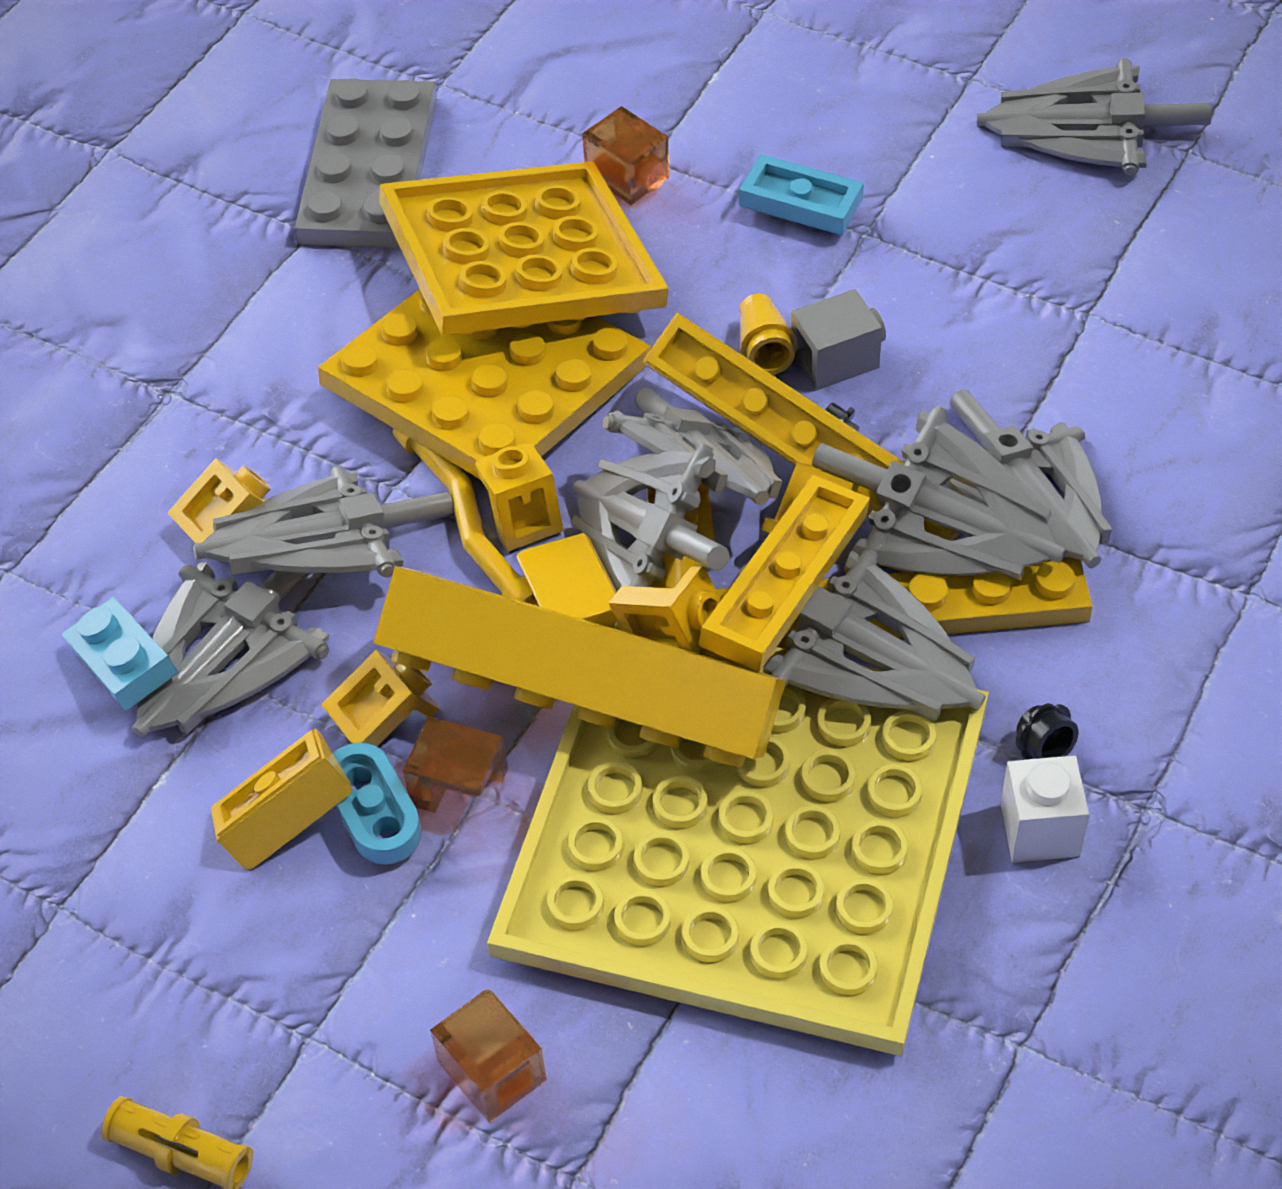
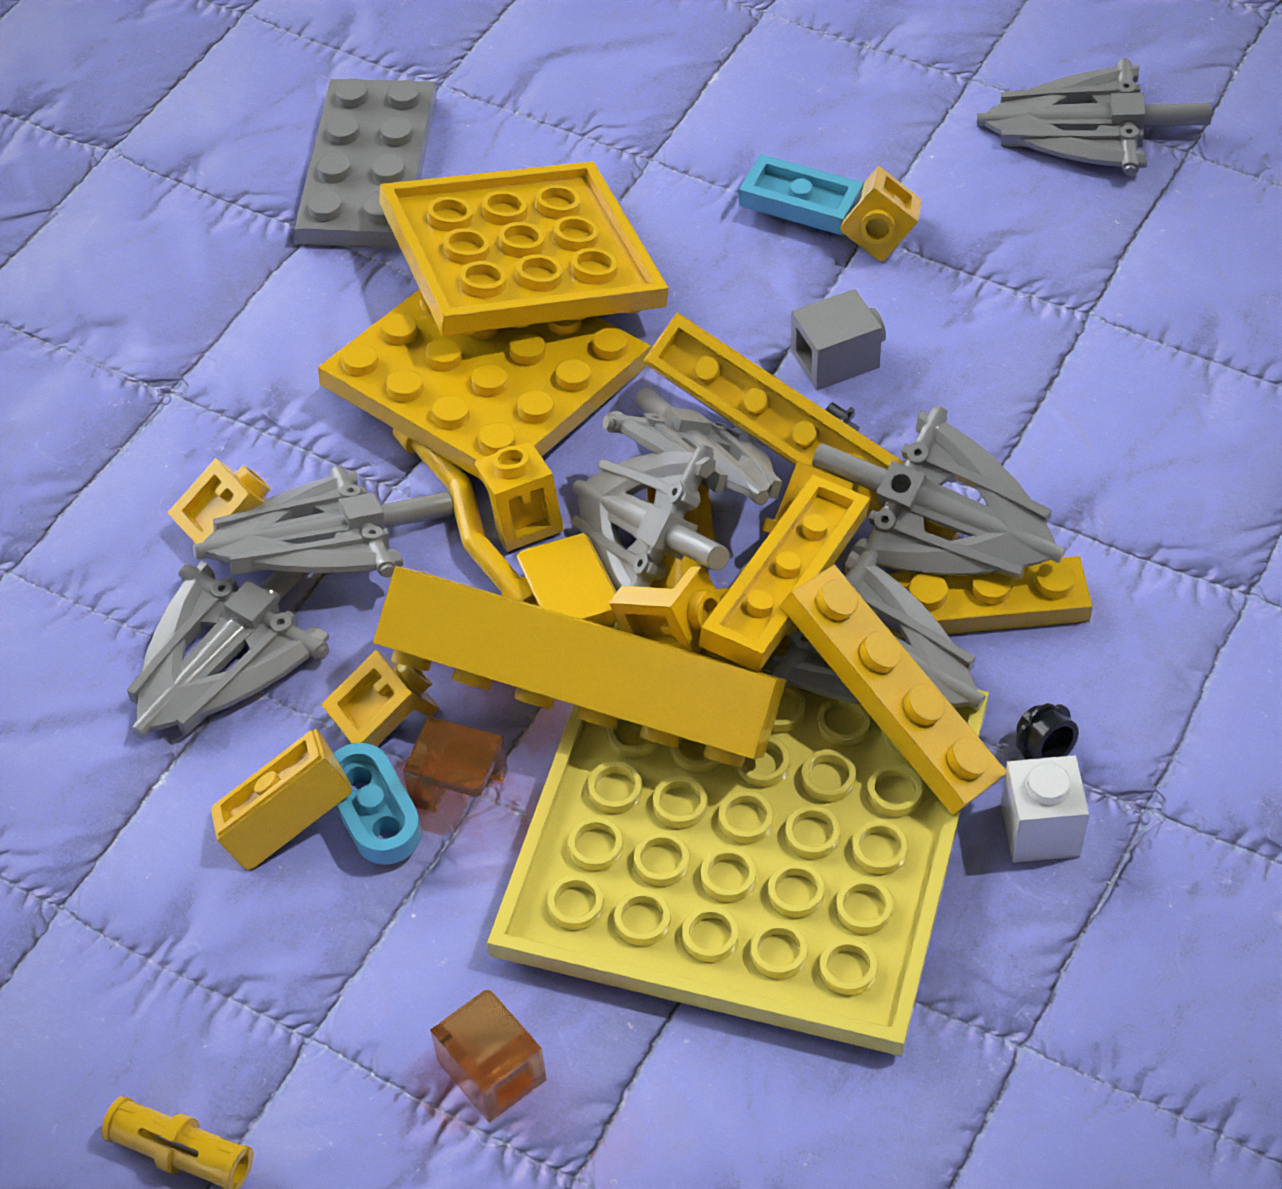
(119, 653): medium azure plate -> none
(628, 154): clear orange brick -> none
(766, 334): yellow cone -> none
(882, 214): none -> yellow bracket
(893, 689): none -> yellow plate
(1077, 518): light grey bar -> none

